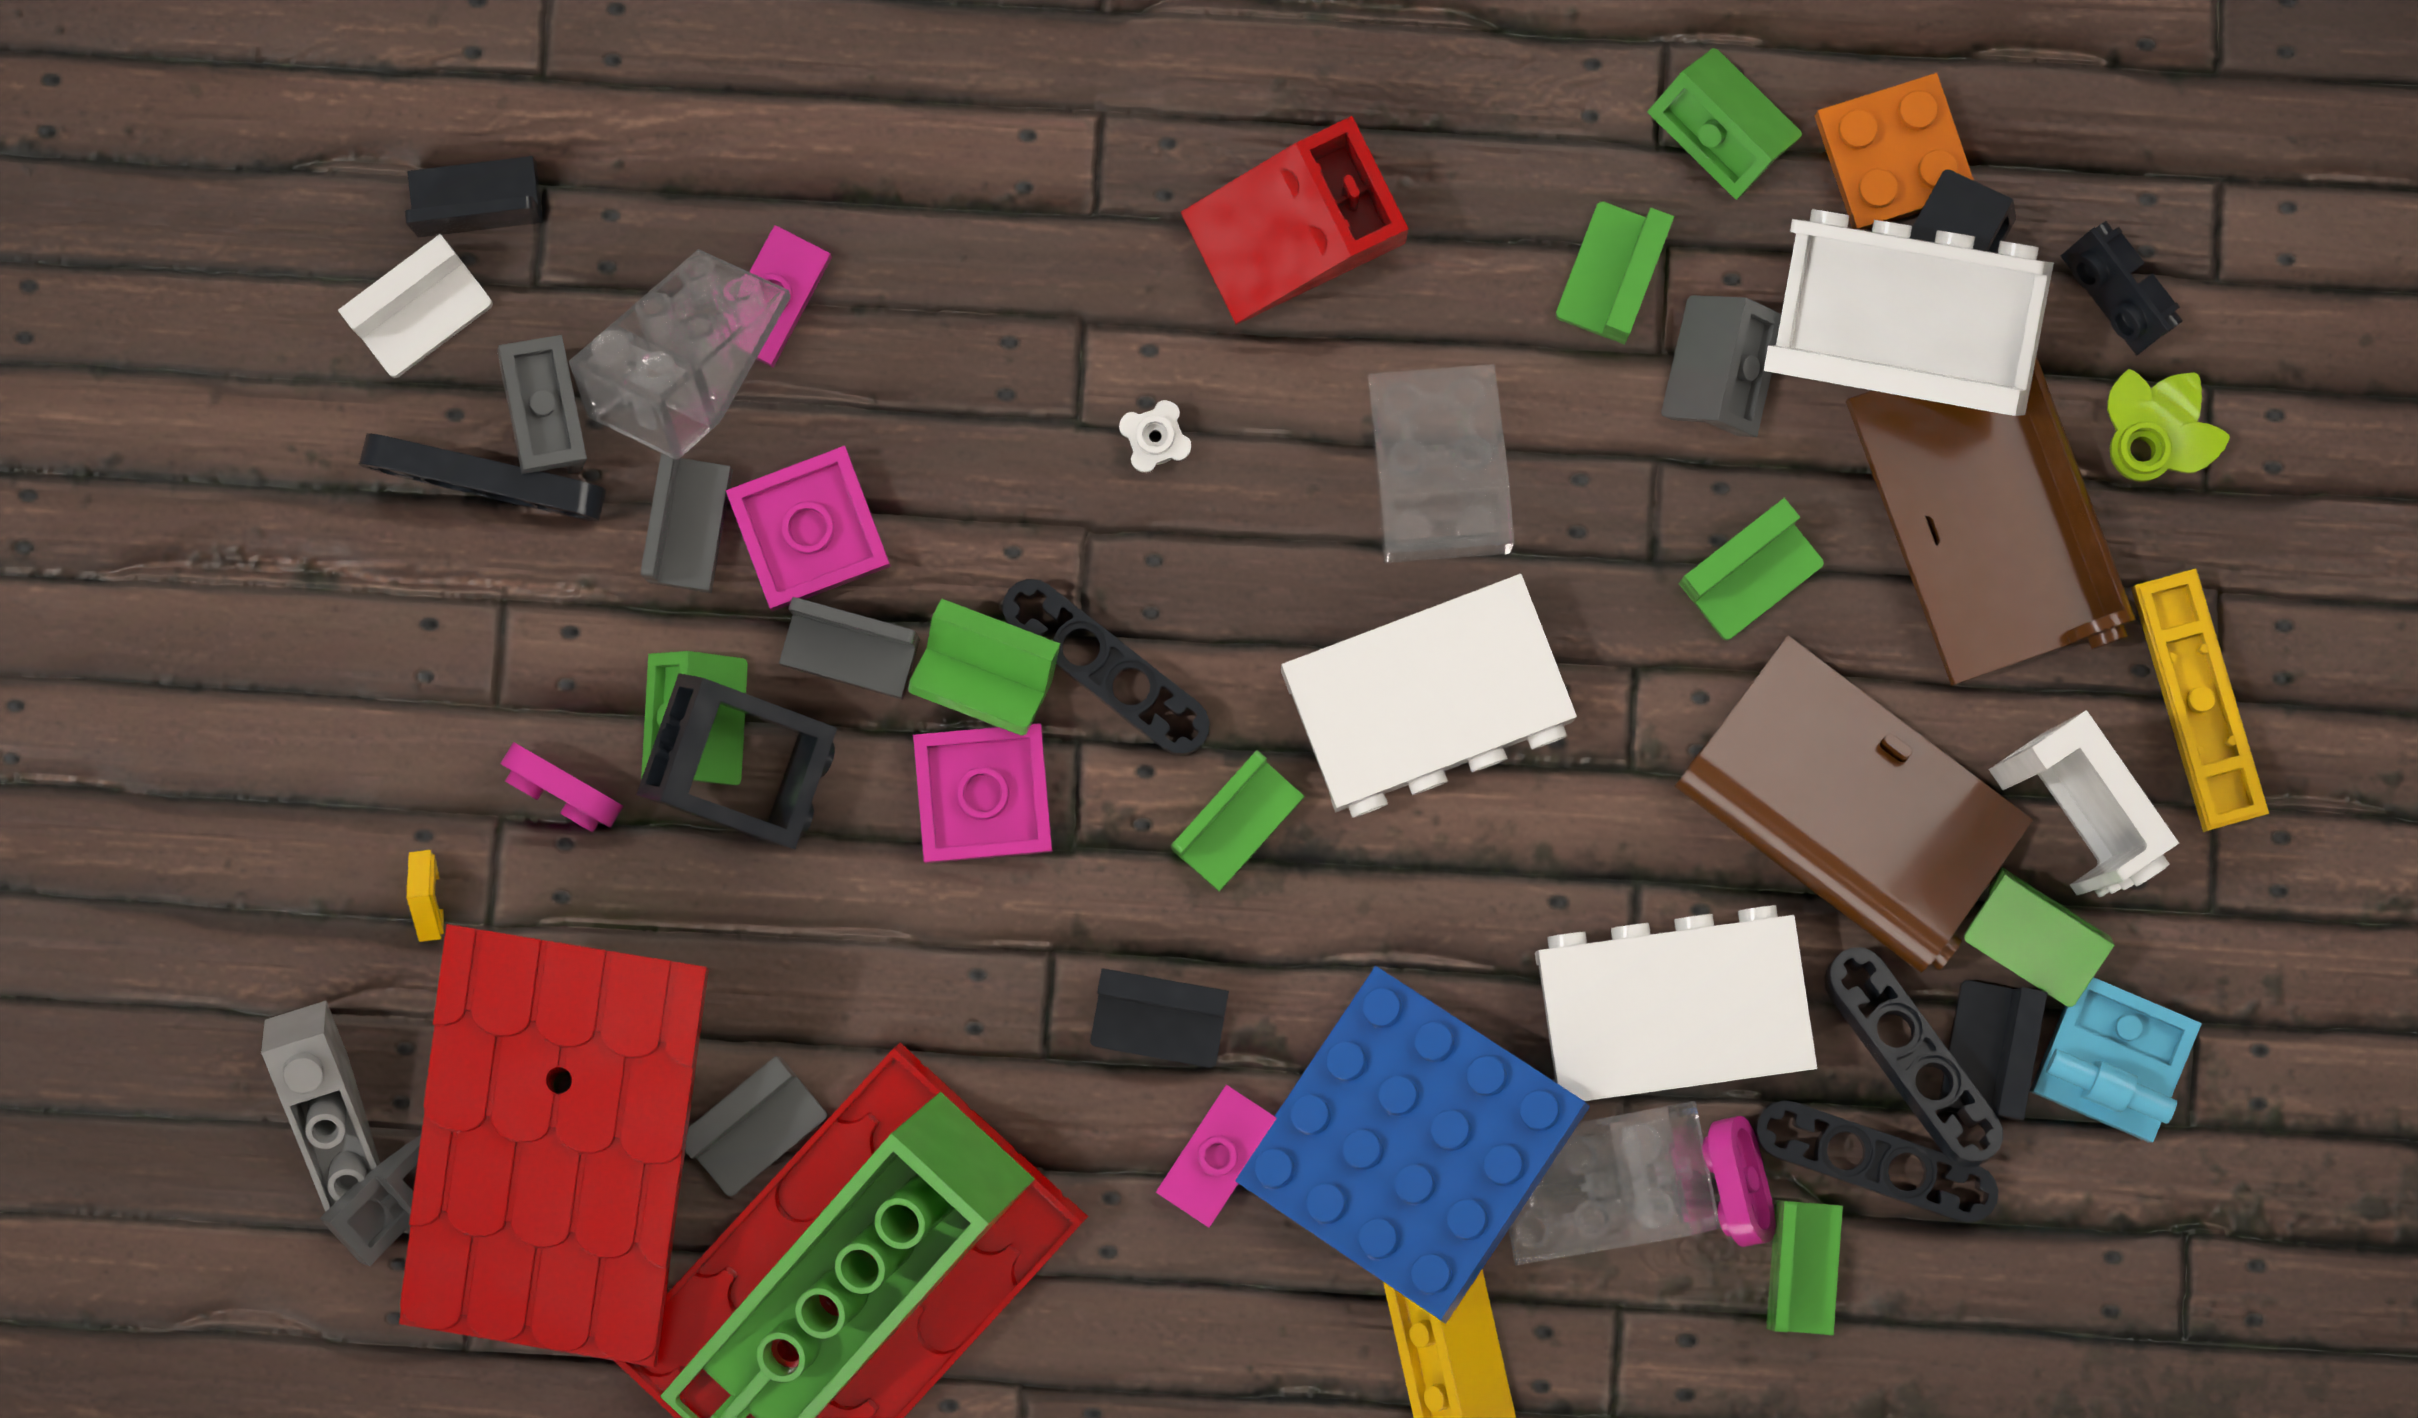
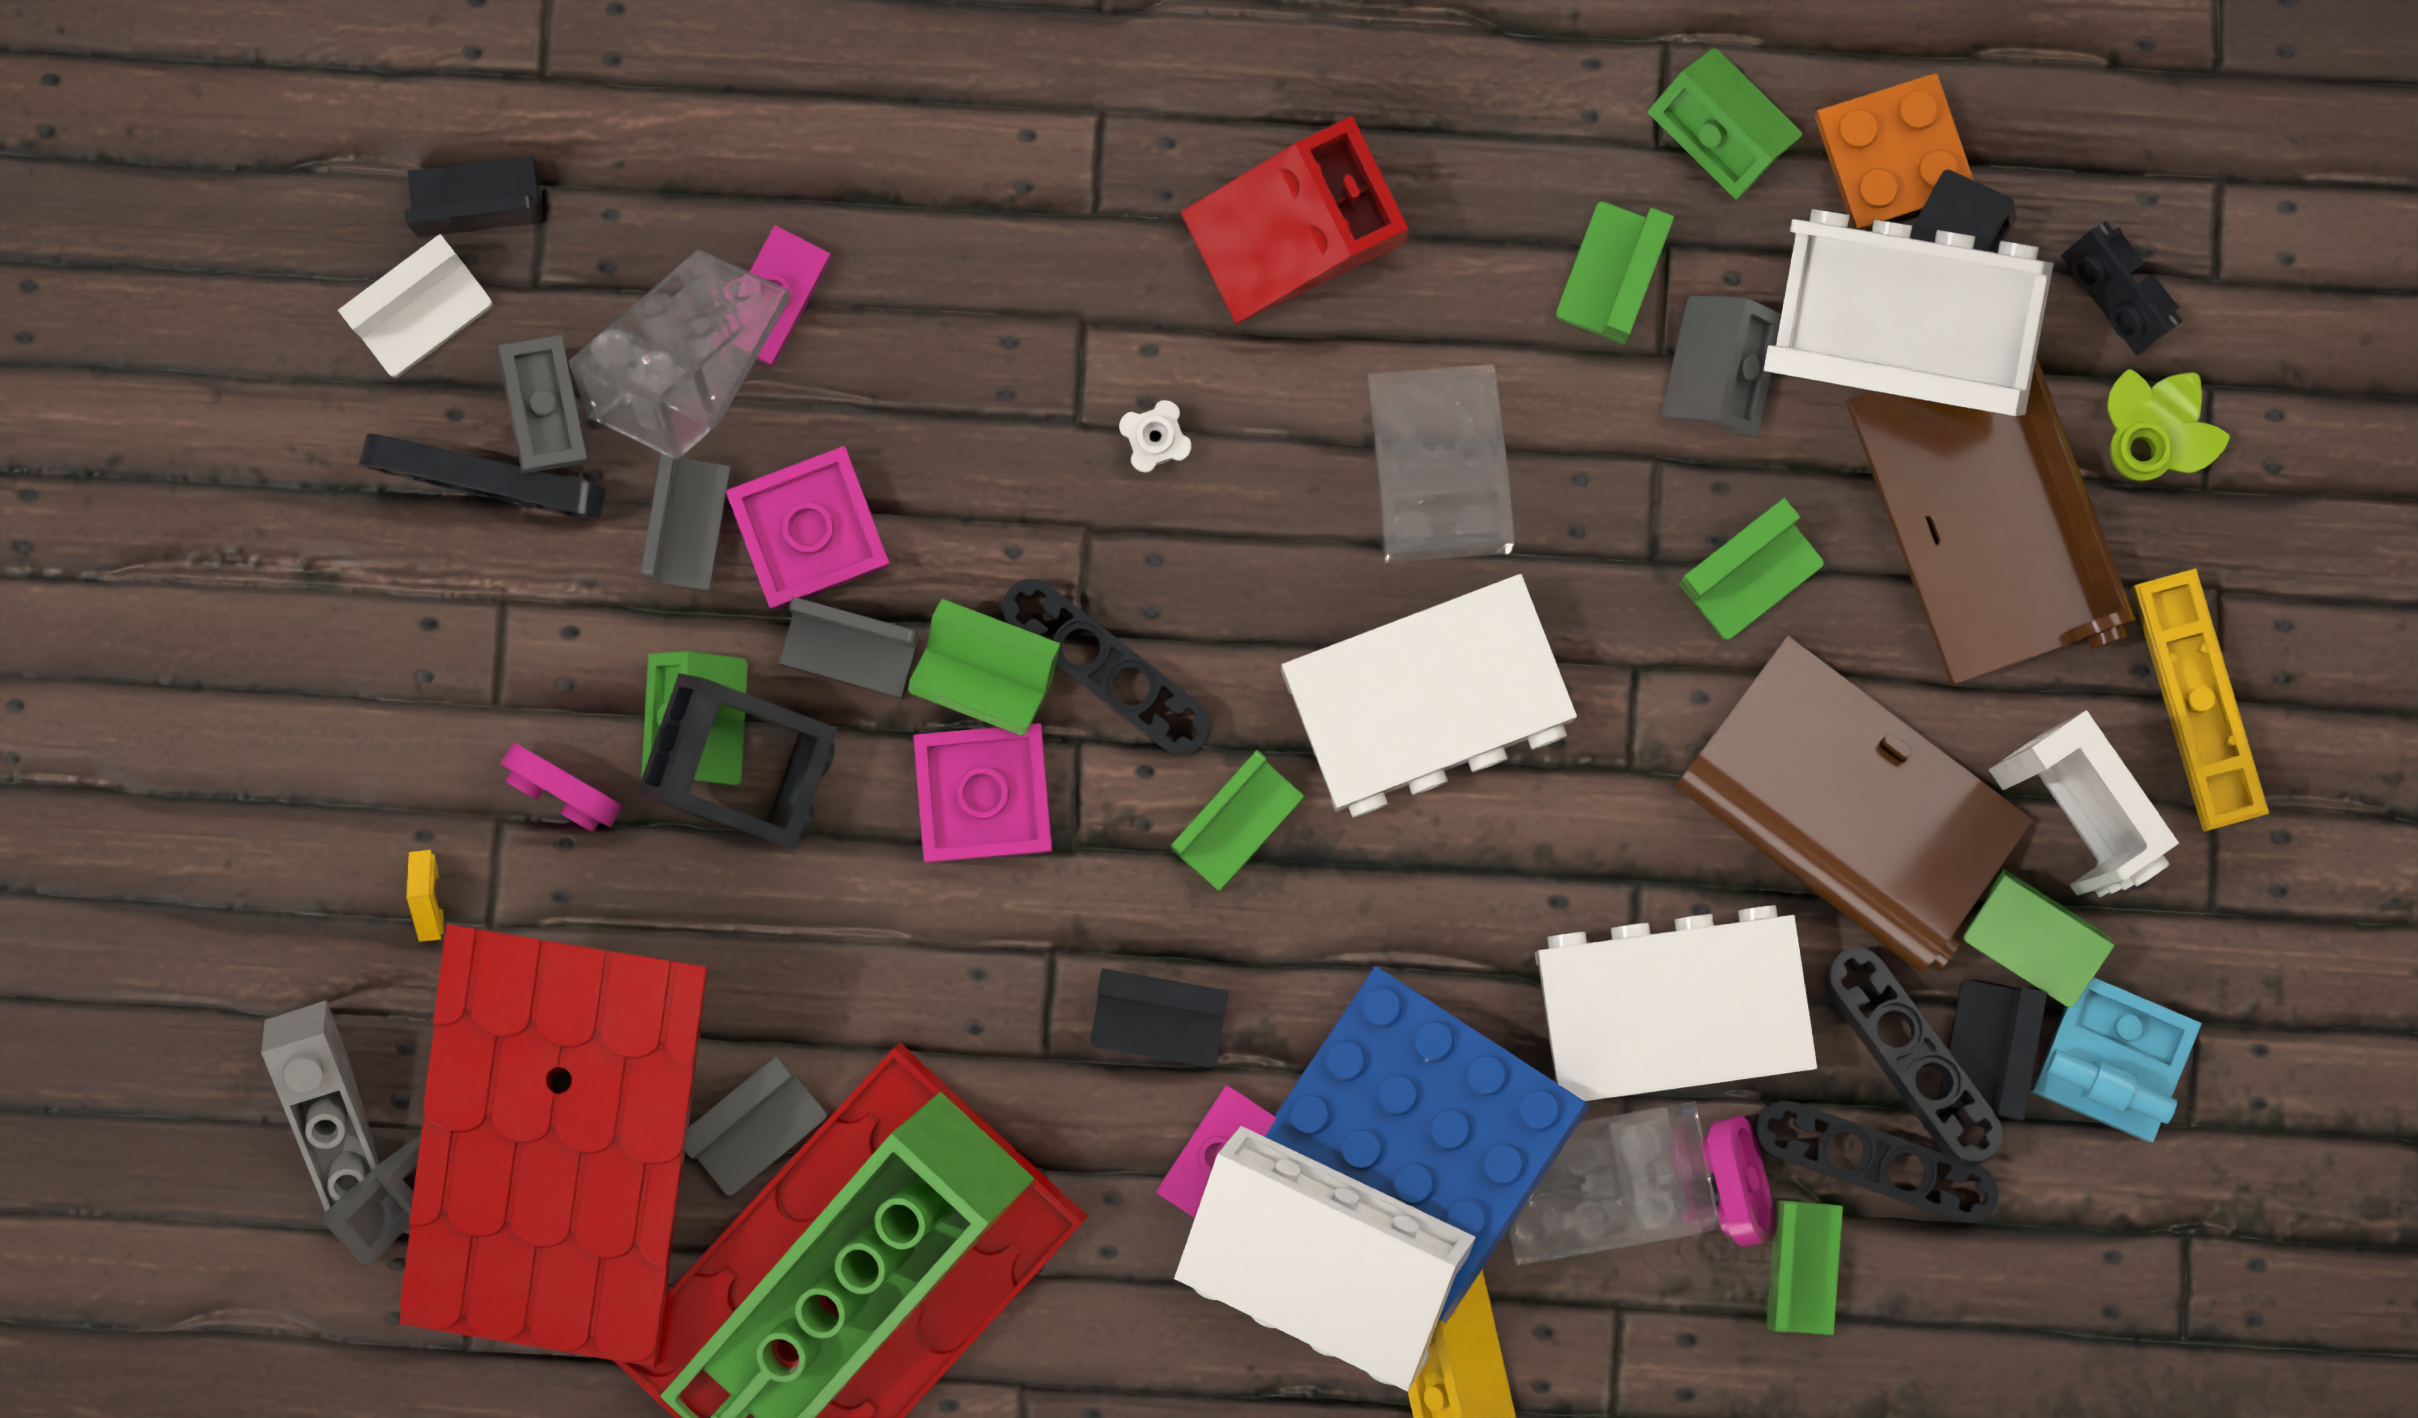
(1322, 1257): none -> white panel

